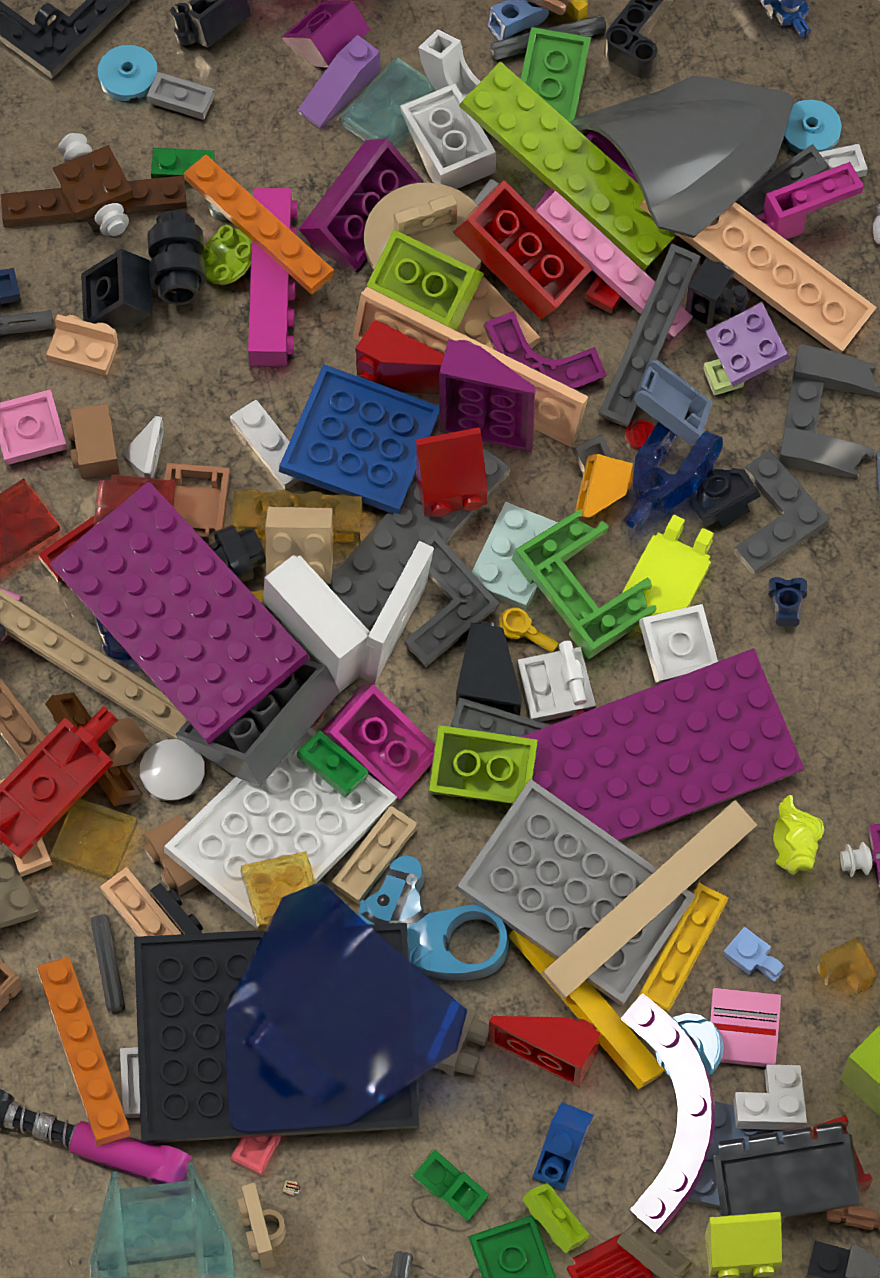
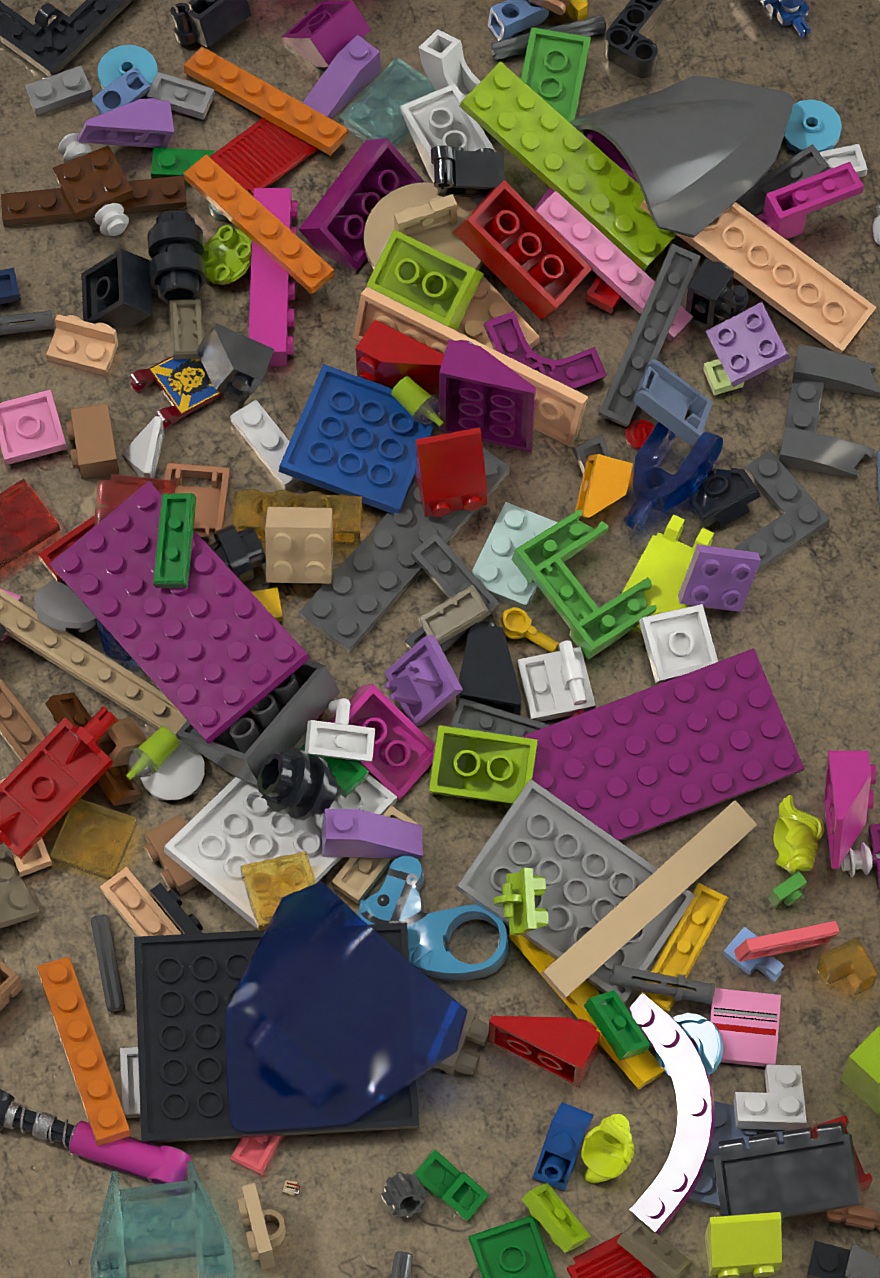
(58, 90): none -> light grey plate
(61, 608): none -> light grey tile
(121, 91): none -> medium blue leg
(135, 124): none -> medium lavender slope
(152, 753): none -> lime piece
(174, 540): none -> green tile
(183, 384): none -> flag
(186, 328): none -> dark tan plate
(234, 362): none -> black slope
(262, 155): none -> red window
(266, 100): none -> orange plate
(297, 784): none -> black piece
(328, 626): white container -> none
(339, 738): none -> white plate
(368, 835): none -> medium lavender slope
(404, 1194): none -> dark grey gear
(417, 402): none -> lime piece
(422, 681): none -> medium lavender plate
(454, 615): none -> dark tan plate
(466, 171): none -> black hinge
(519, 901): none -> lime hips
(608, 1149): none -> neon yellow hair
(617, 1025): none -> green plate
(701, 992): none -> dark grey pin
(719, 578): none -> medium lavender plate
(786, 941): none -> coral tile
(787, 599): dark blue plate -> none
(788, 891): none -> bright green plate
(847, 799): none -> dark pink slope

